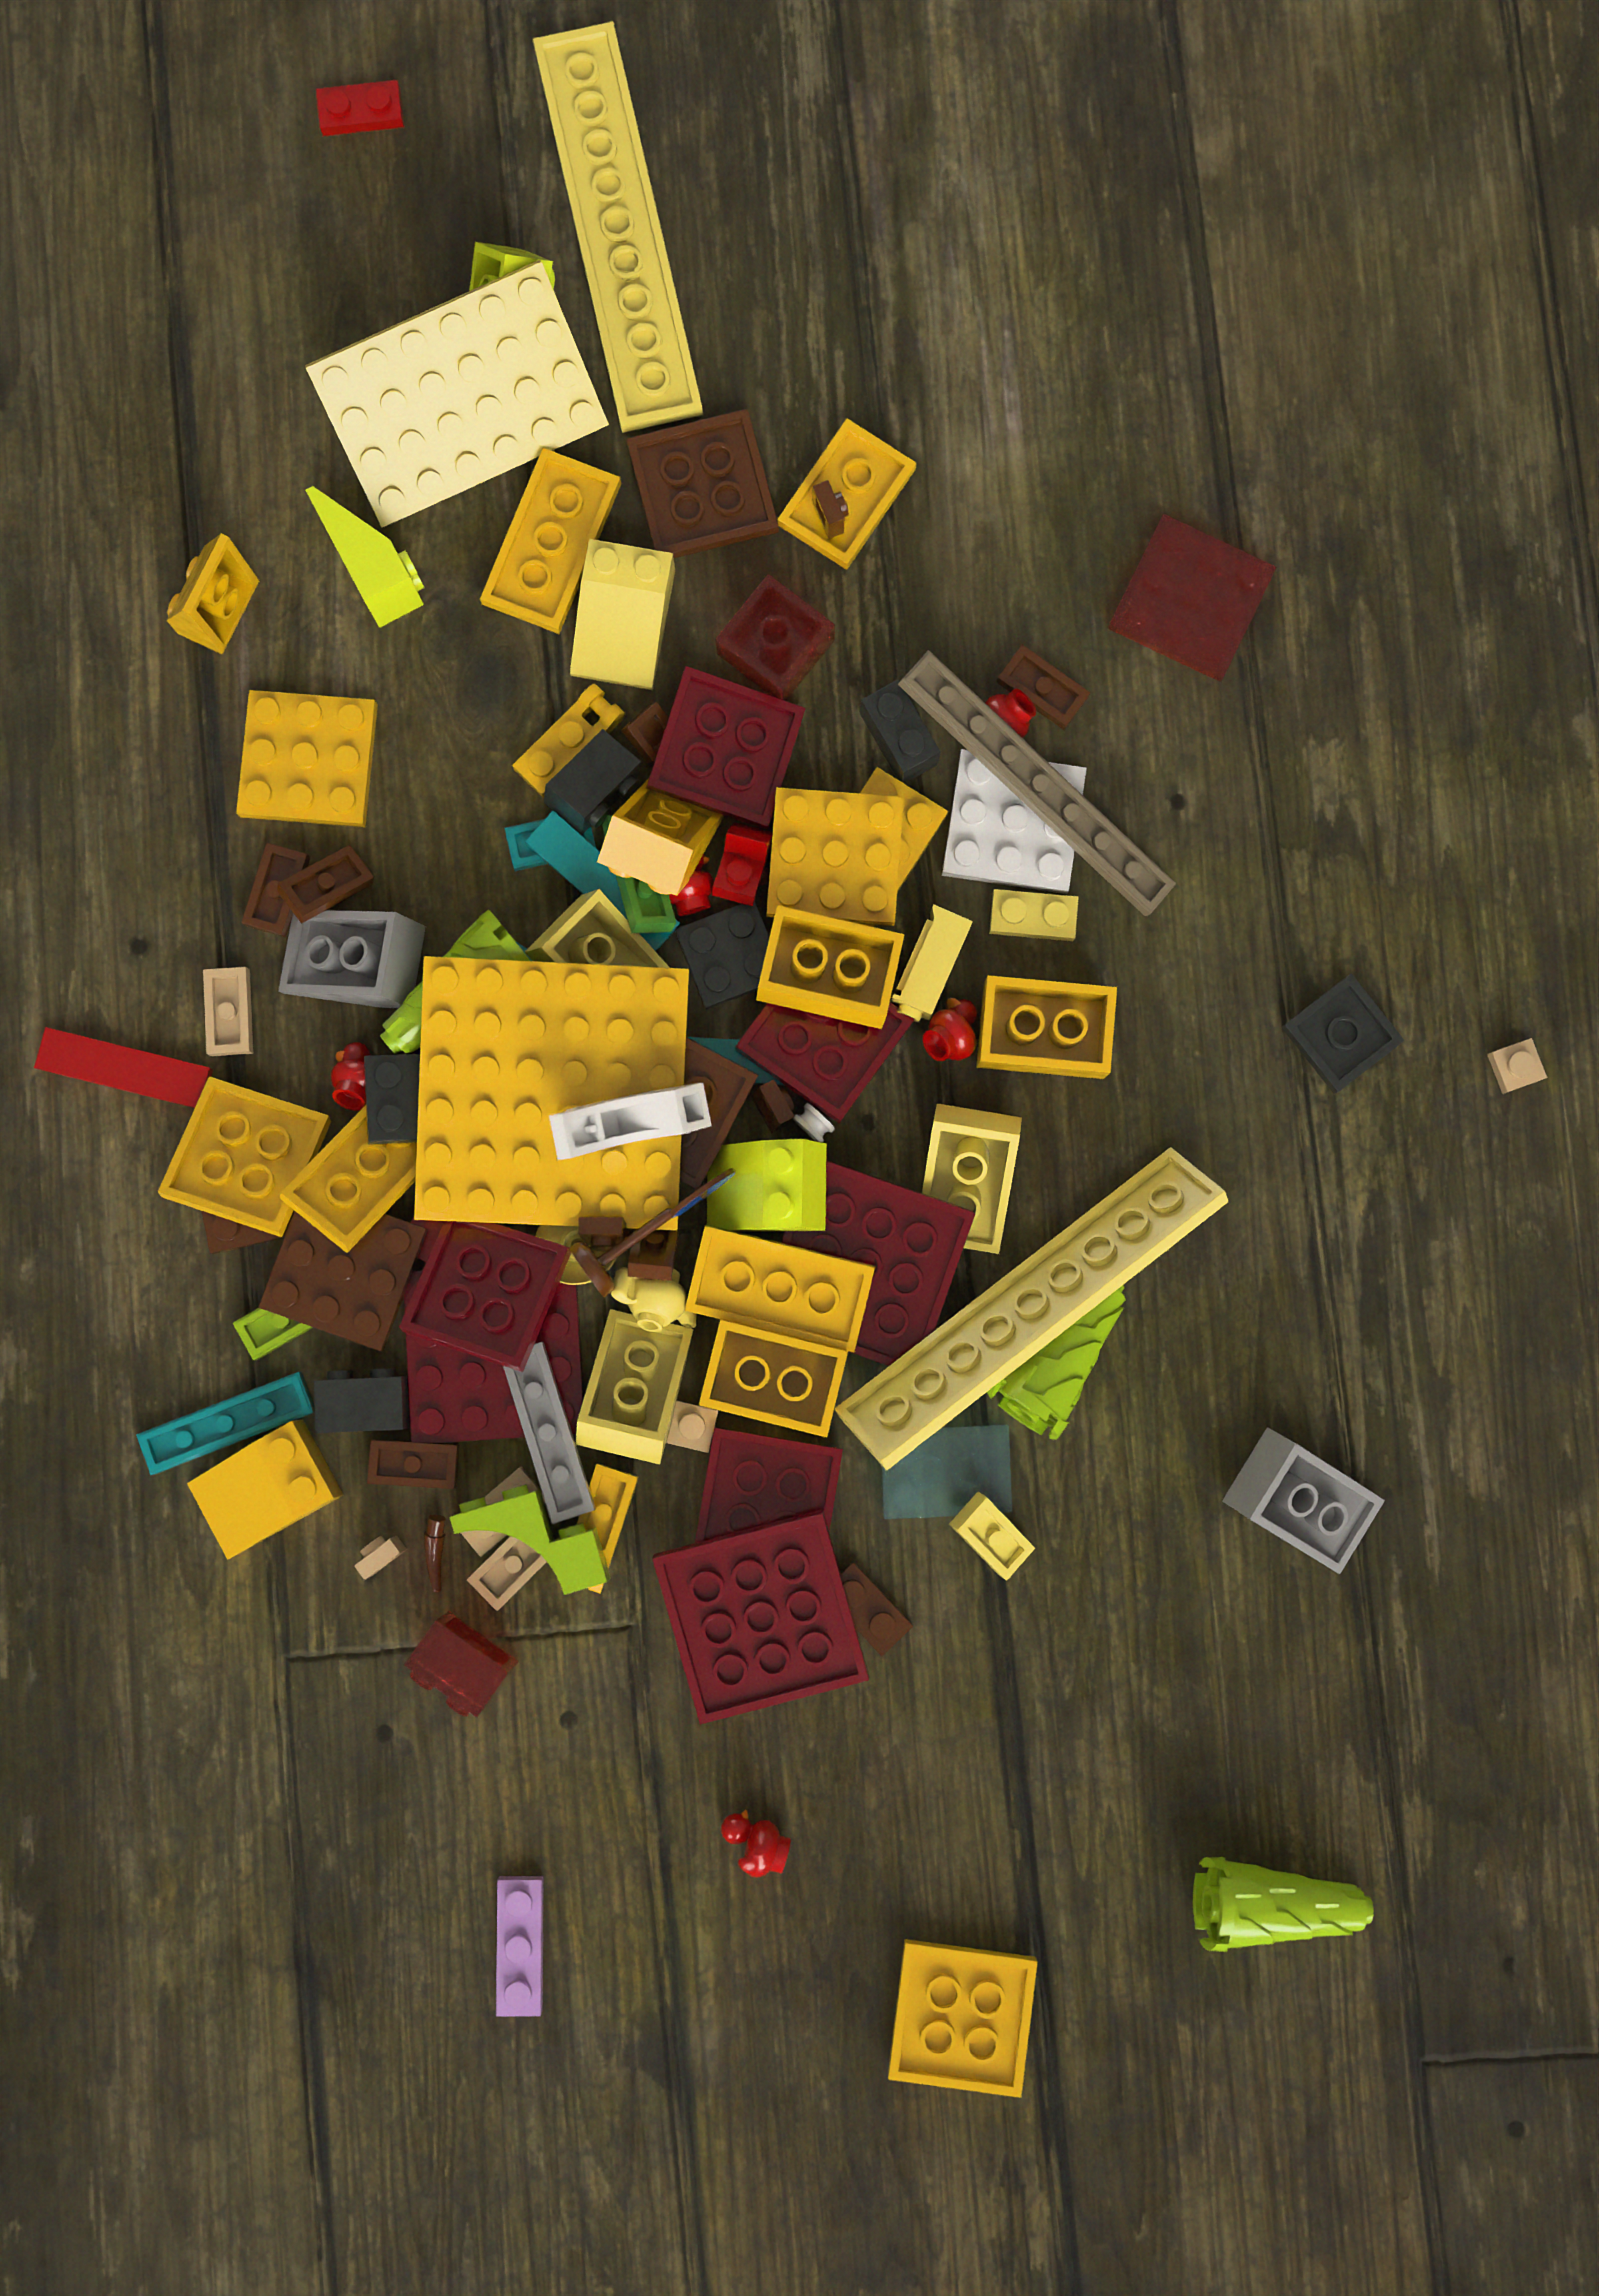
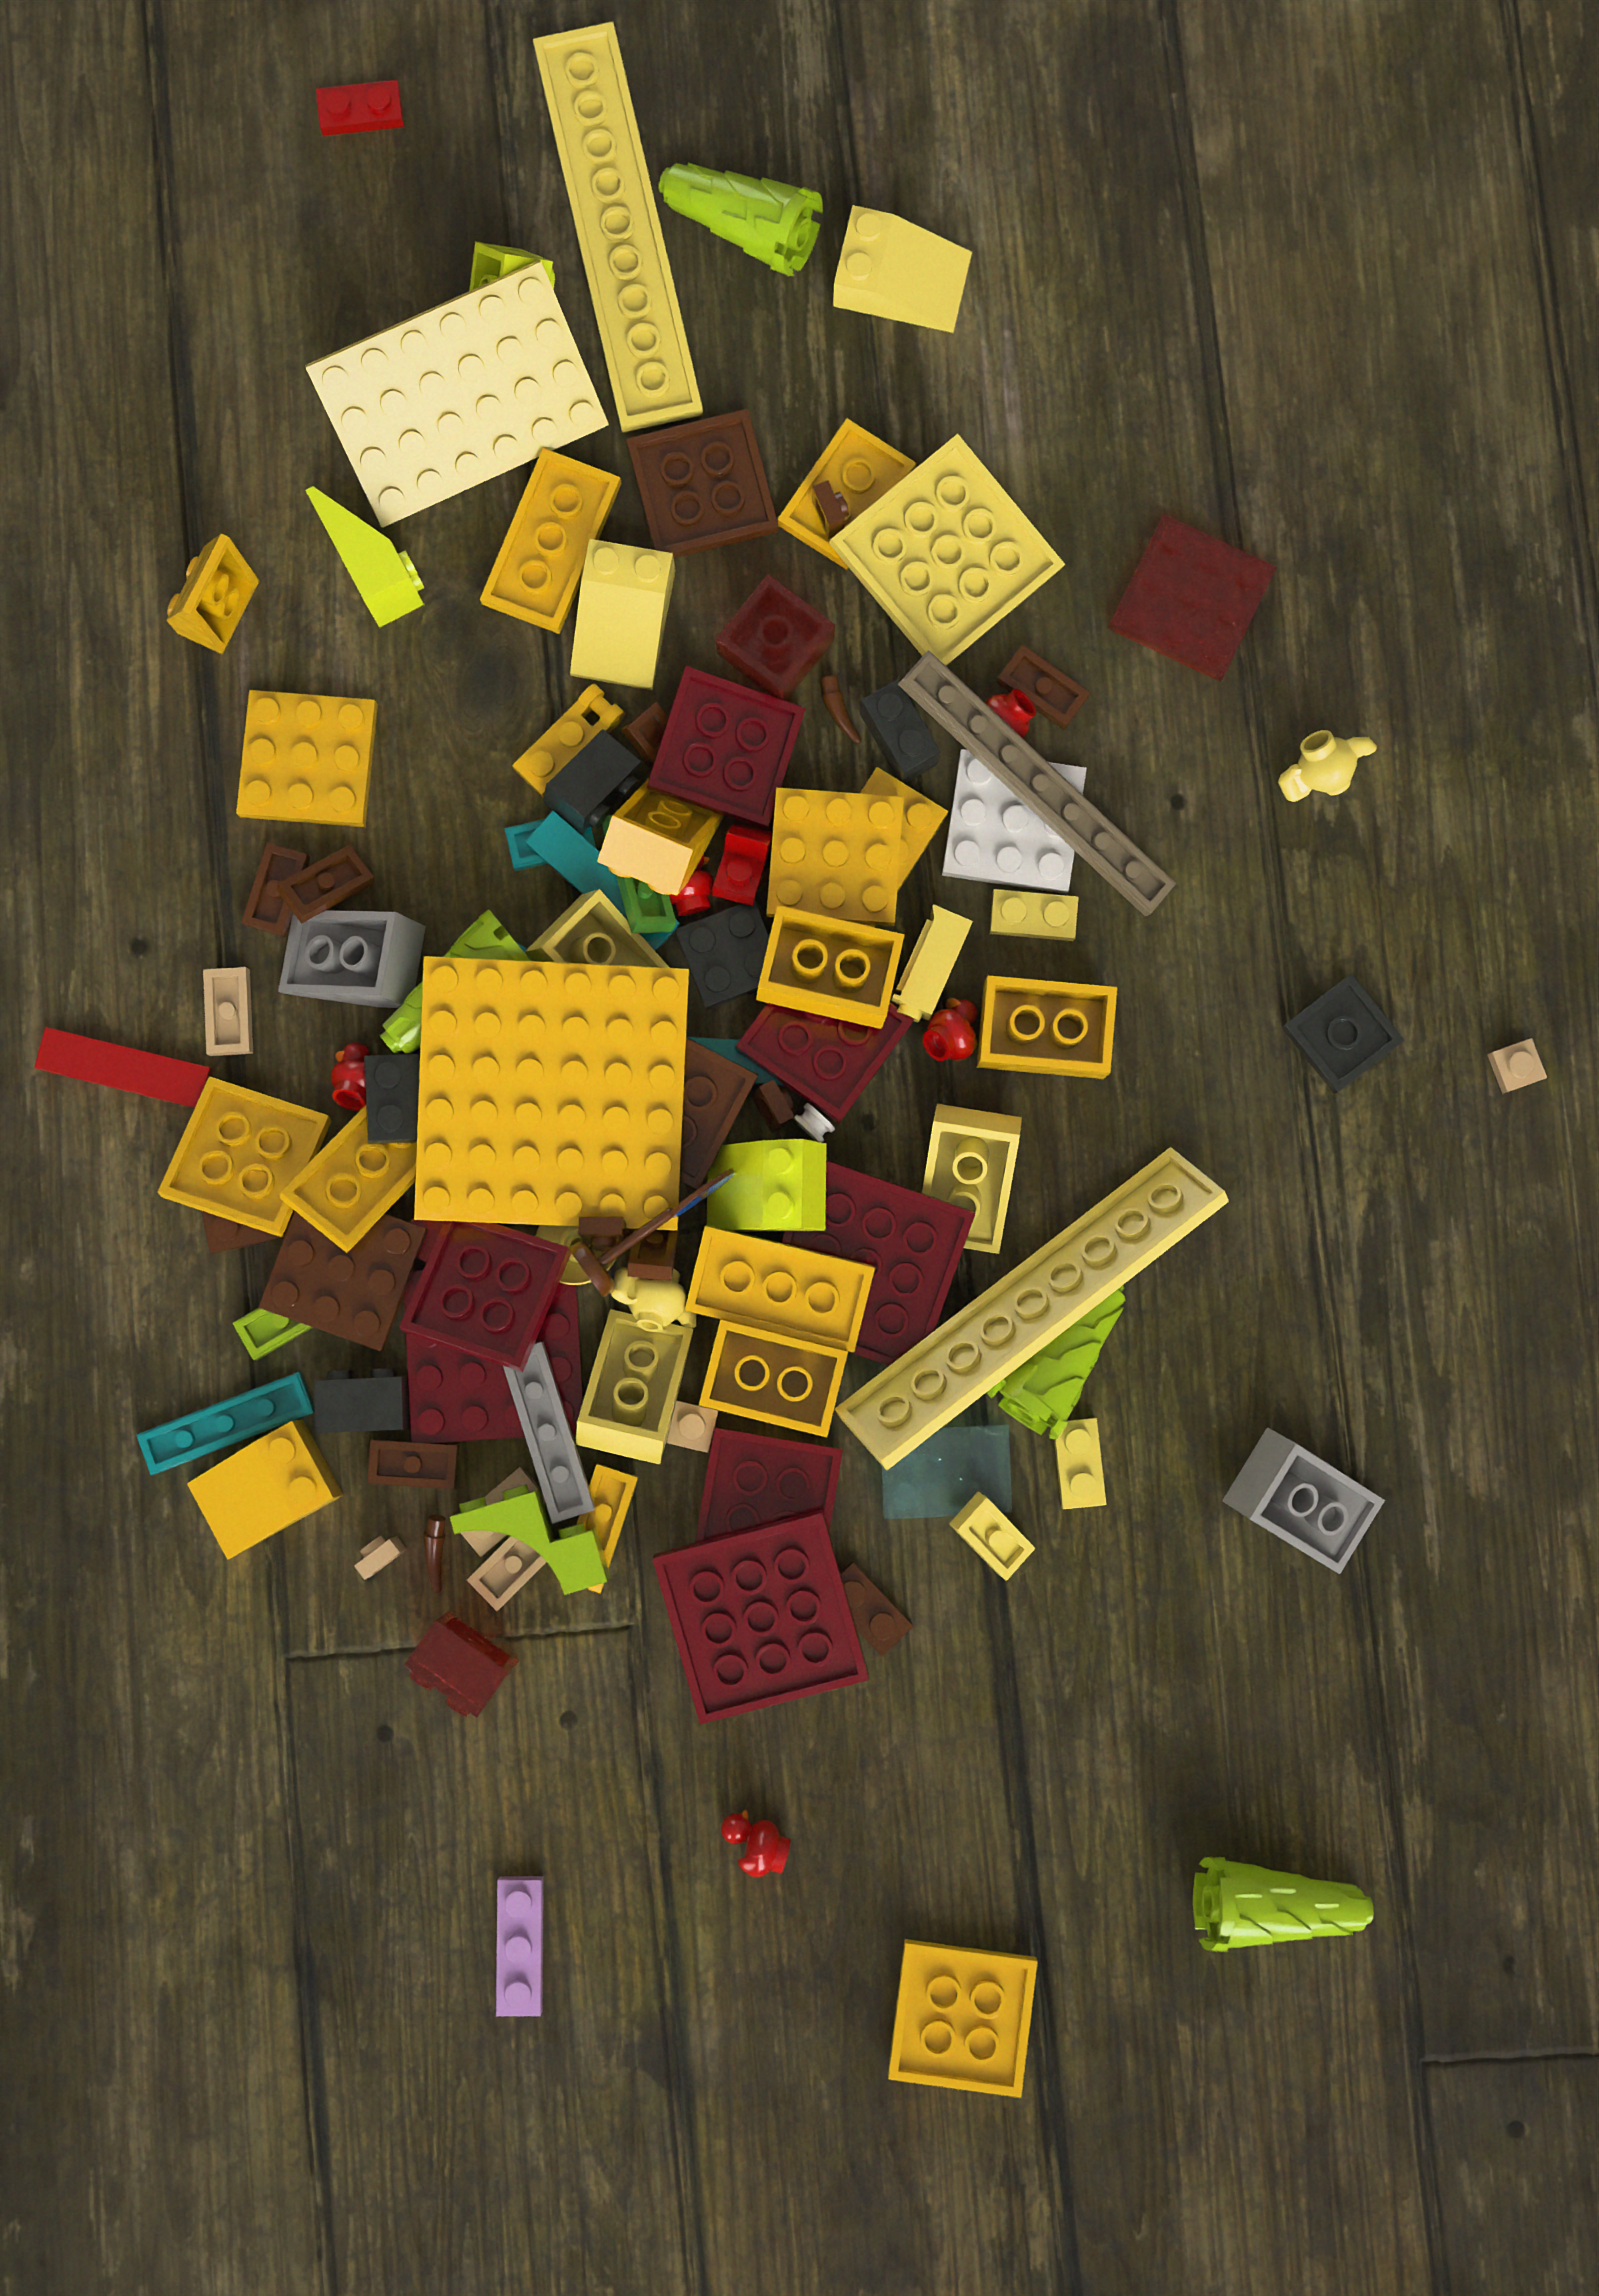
(630, 1120): white arch -> none
(756, 214): none -> lime cone
(835, 704): none -> reddish brown helmet
(900, 271): none -> light yellow slope
(947, 552): none -> light yellow plate
(1080, 1465): none -> light yellow plate
(1324, 765): none -> light yellow piece

